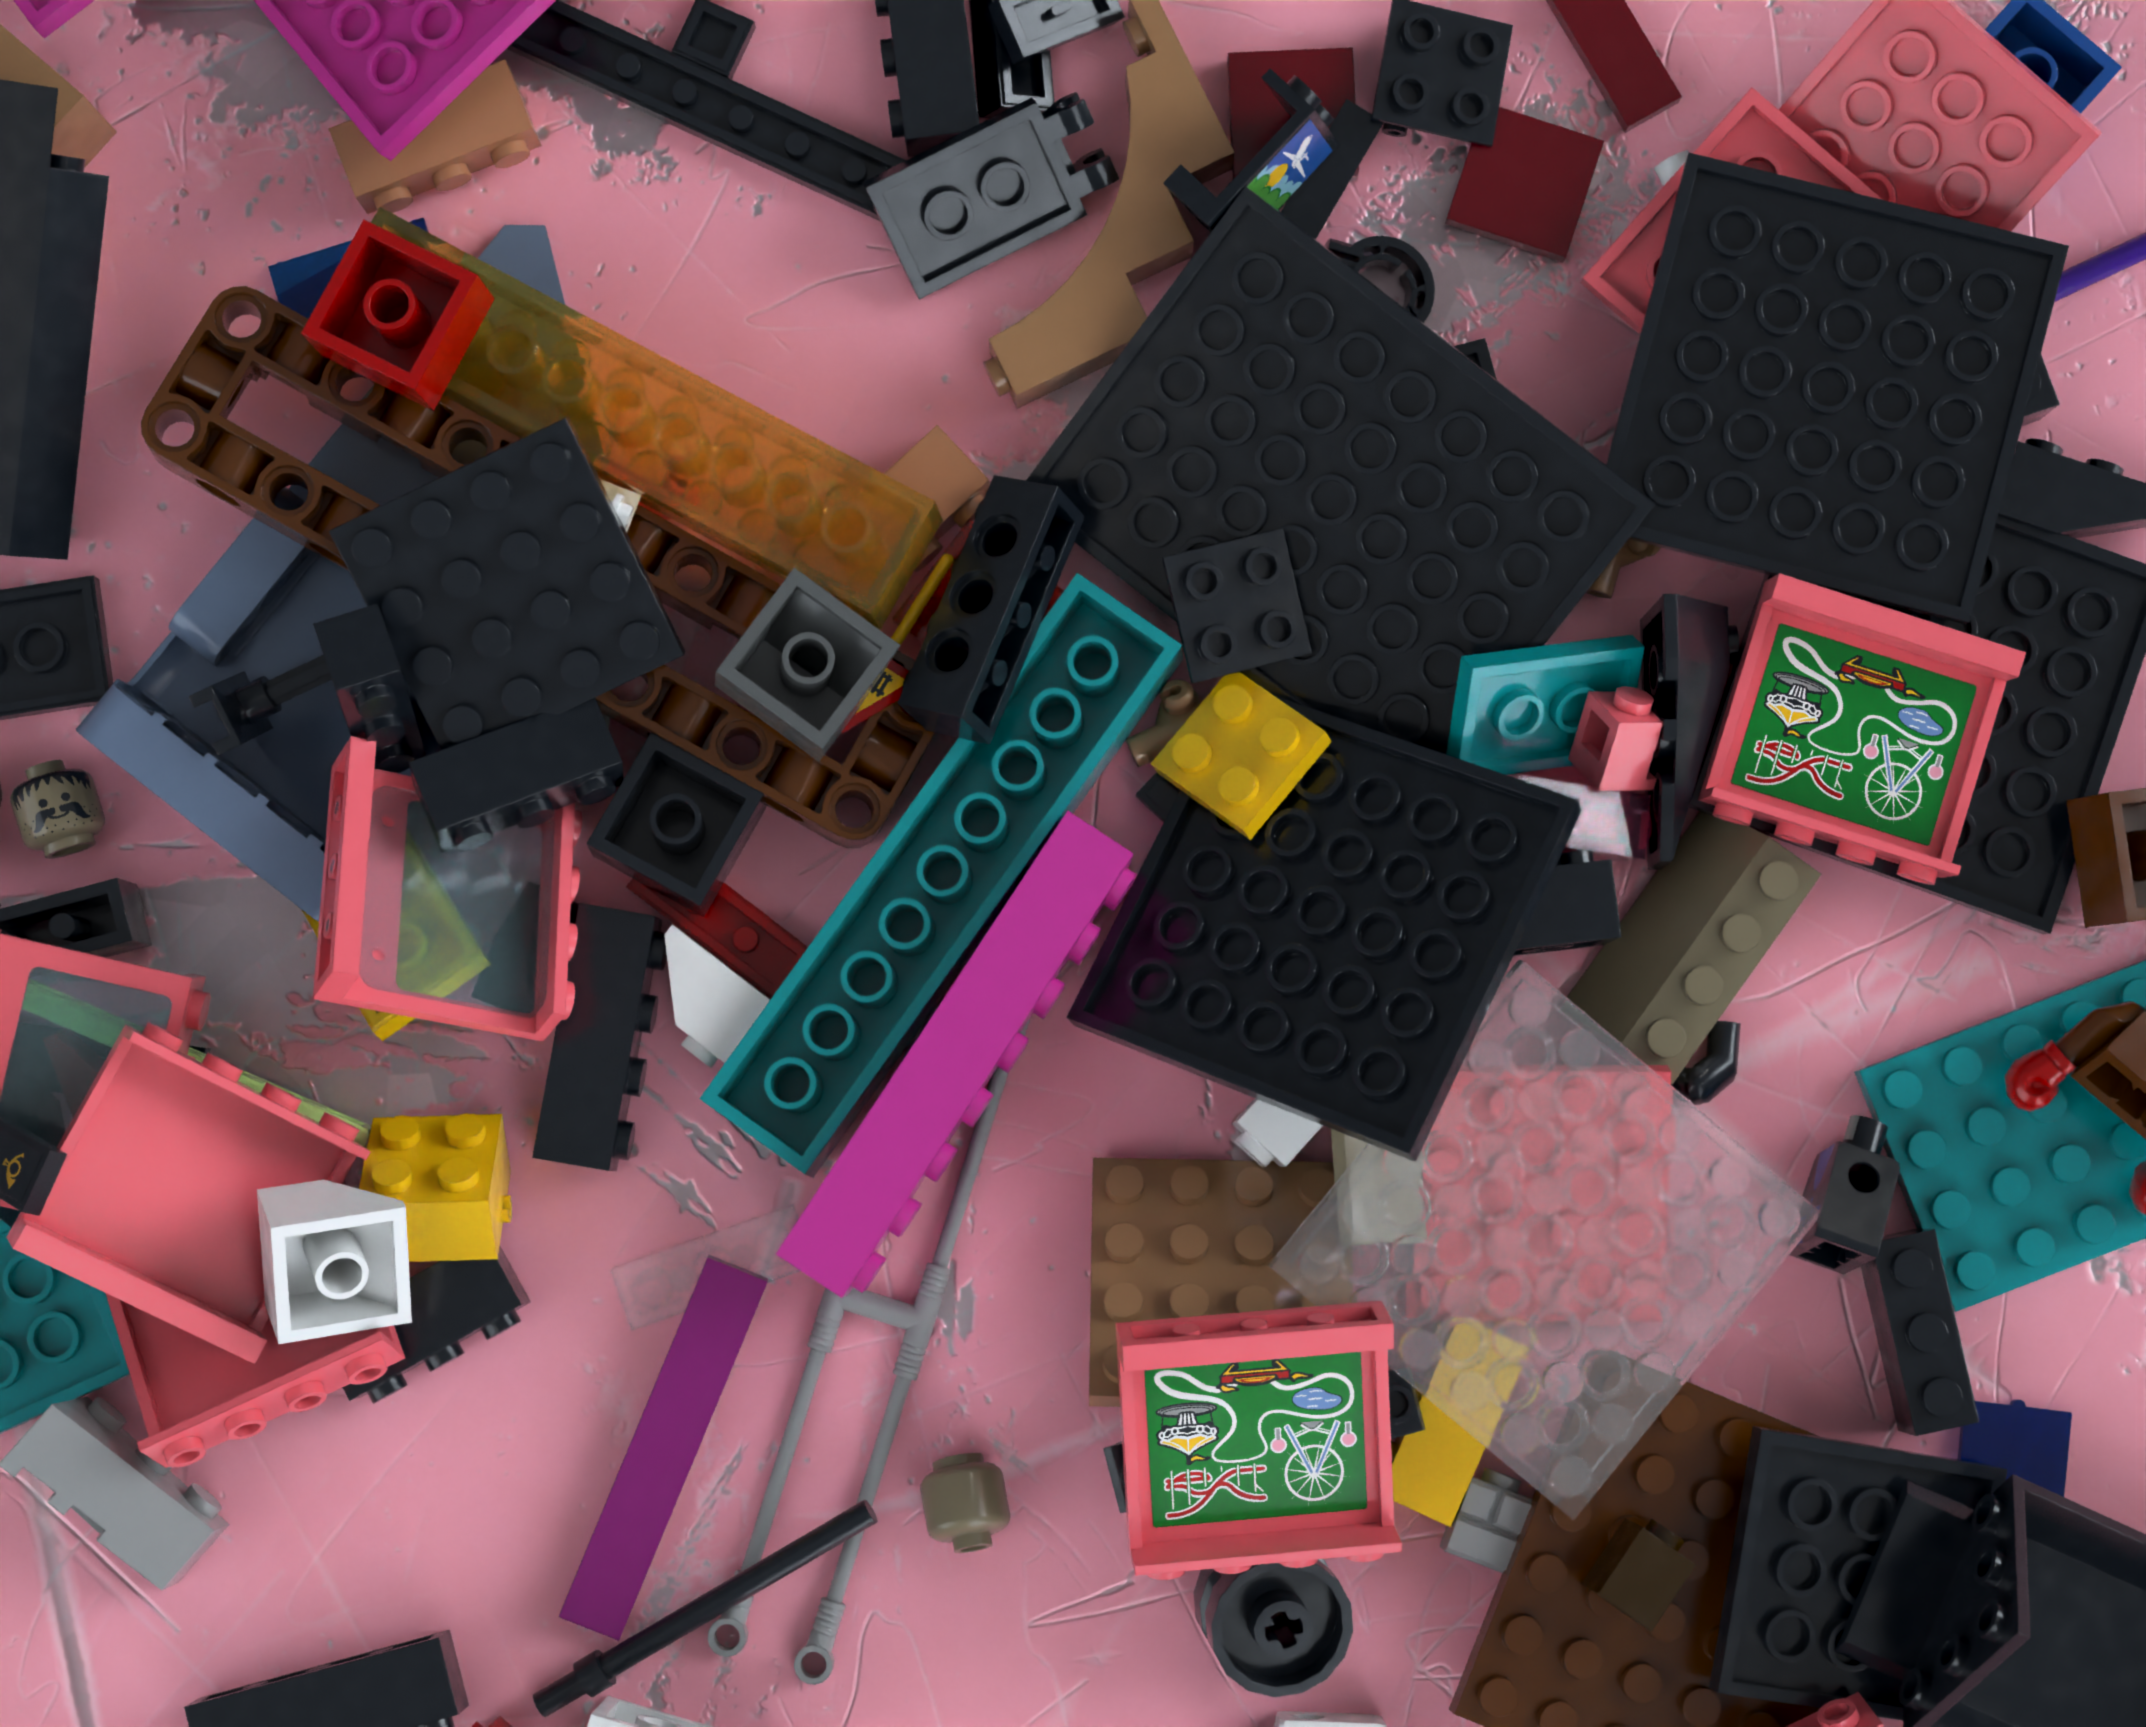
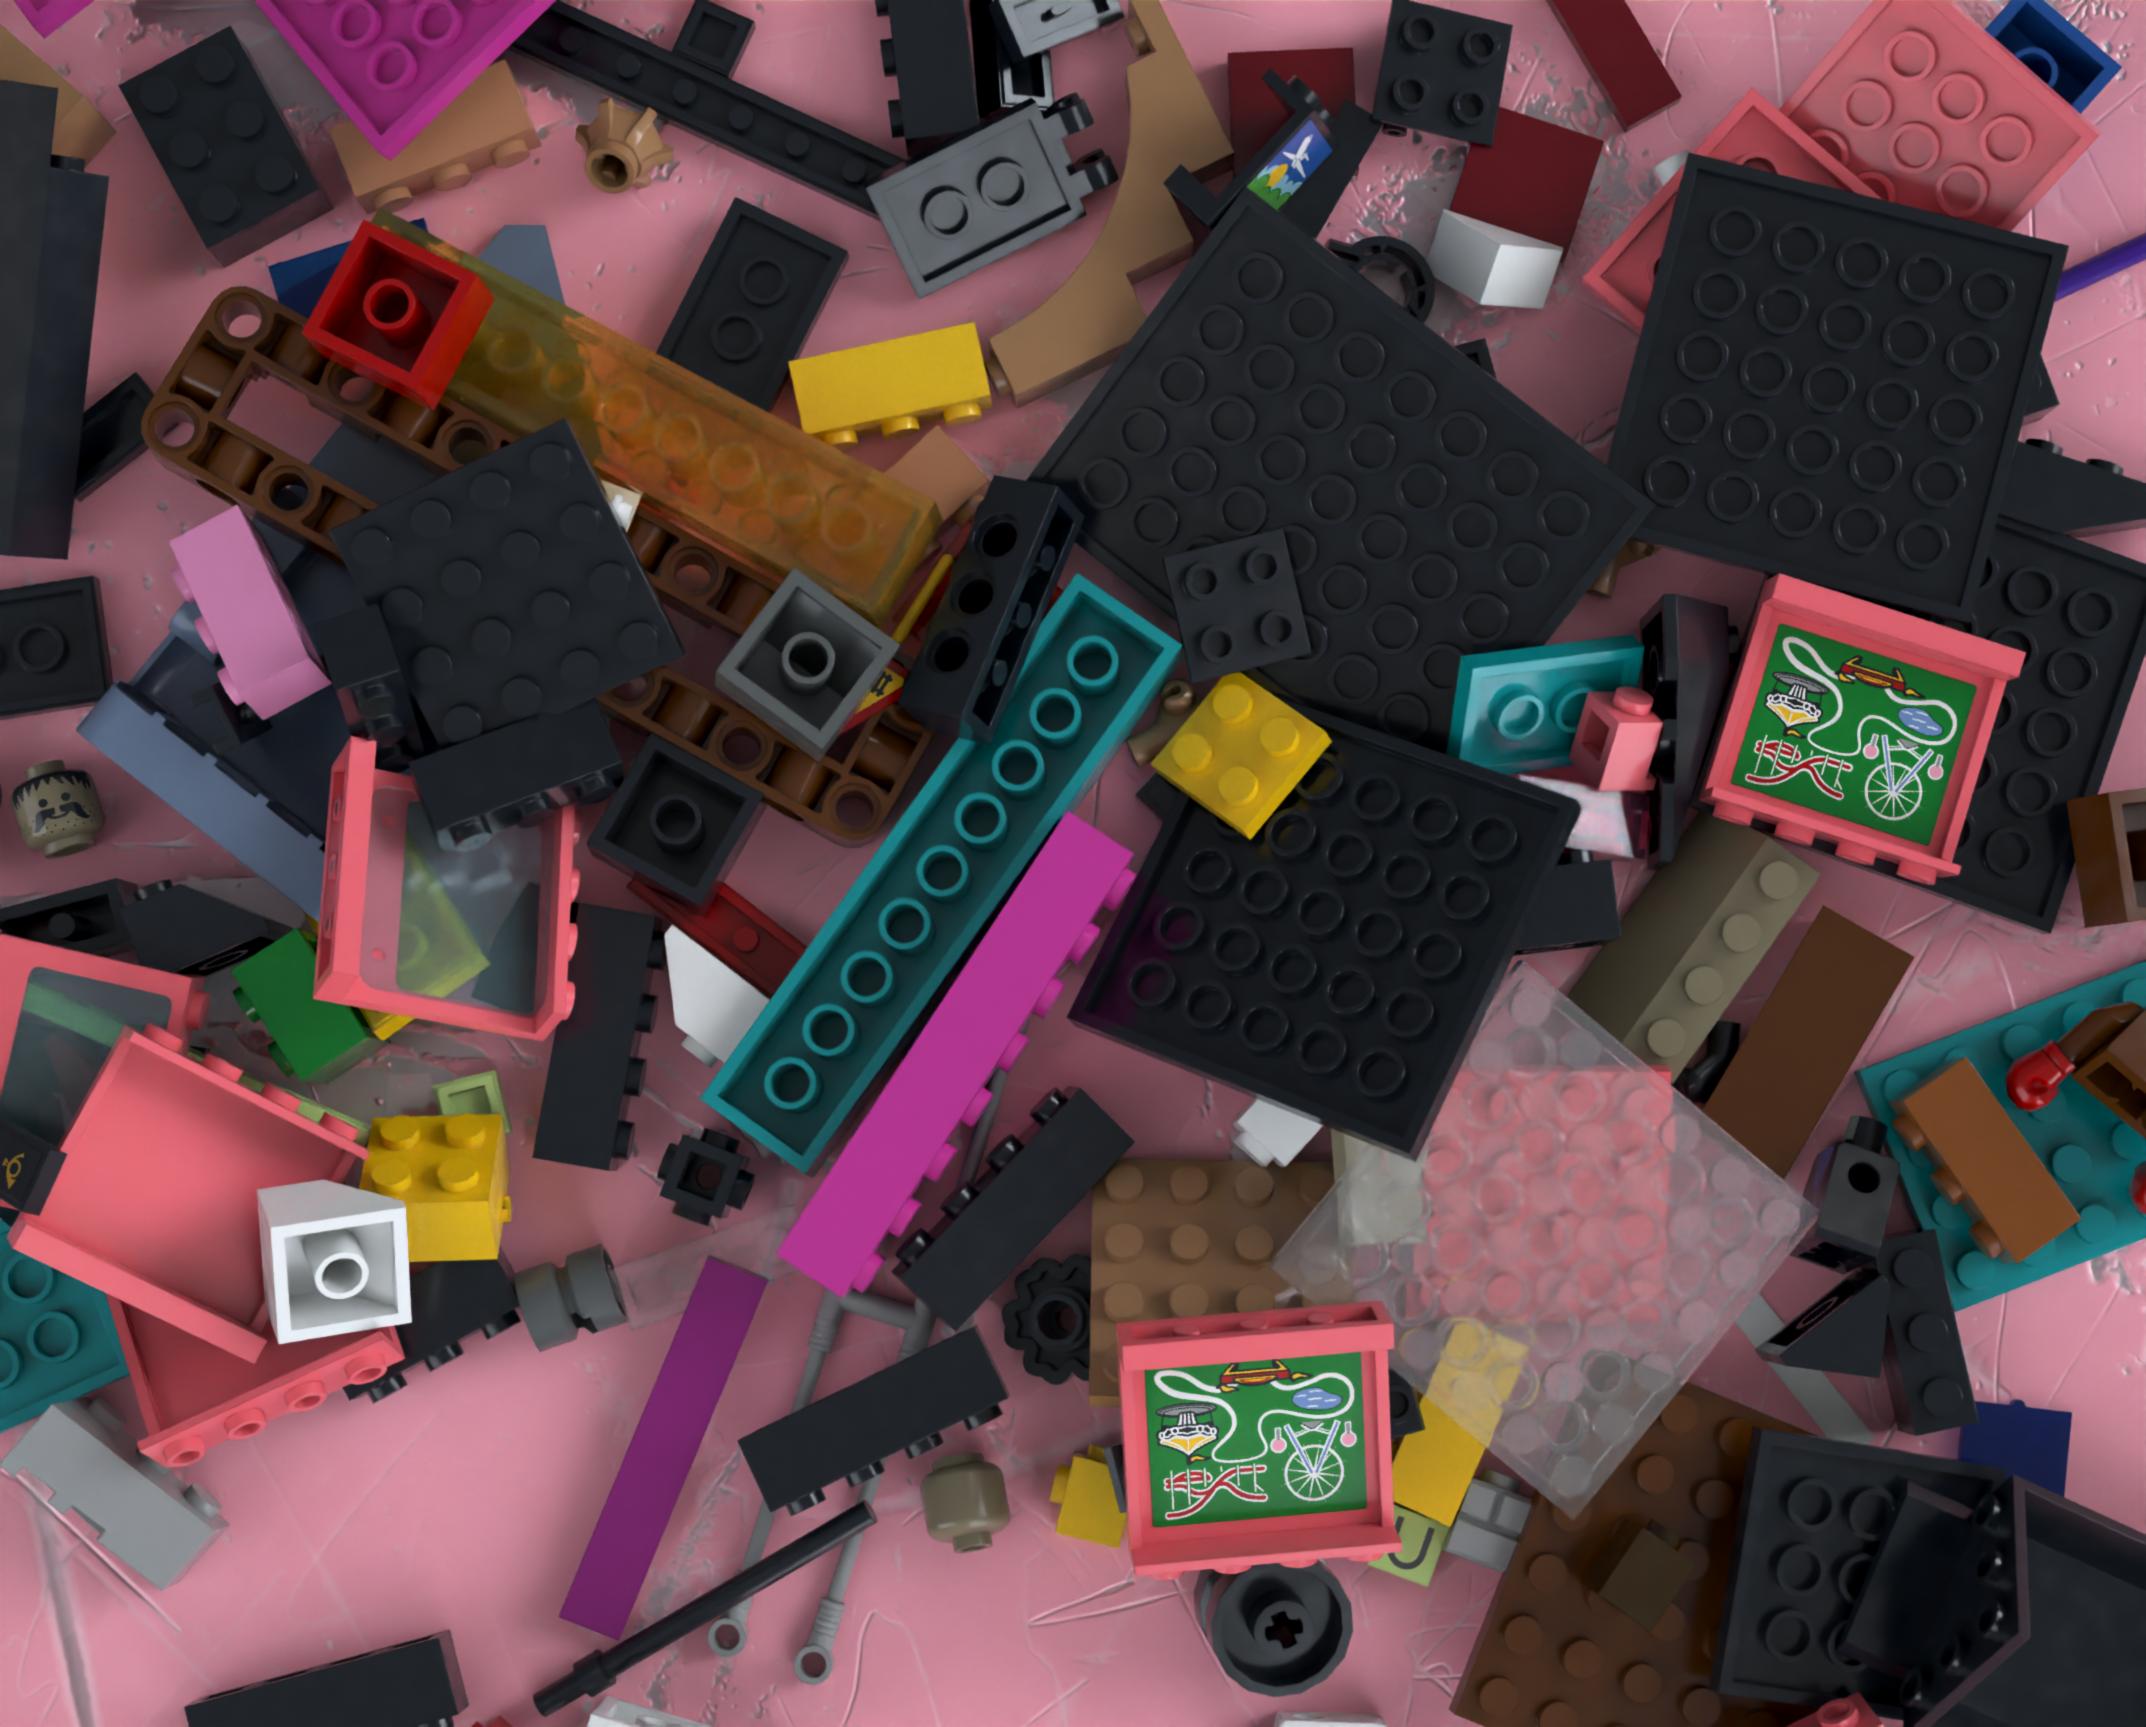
(112, 434): none -> black tile
(194, 930): none -> black slope
(226, 147): none -> black brick
(247, 614): none -> bright pink brick
(310, 1035): none -> green brick
(473, 1095): none -> yellowish green tile
(569, 1297): none -> dark grey wheel
(621, 147): none -> medium nougat rock
(680, 1176): none -> black brick
(753, 304): none -> black plate
(874, 1419): none -> black brick
(892, 386): none -> yellow brick
(1011, 1206): none -> black brick
(1035, 1318): none -> black plant
(1087, 1499): none -> yellow brick
(1421, 1546): none -> yellowish green tile
(1492, 262): none -> white slope
(1806, 1038): none -> reddish brown brick
(1807, 1385): none -> white sticker
(1838, 1330): none -> black slope
(1982, 1162): none -> dark orange brick

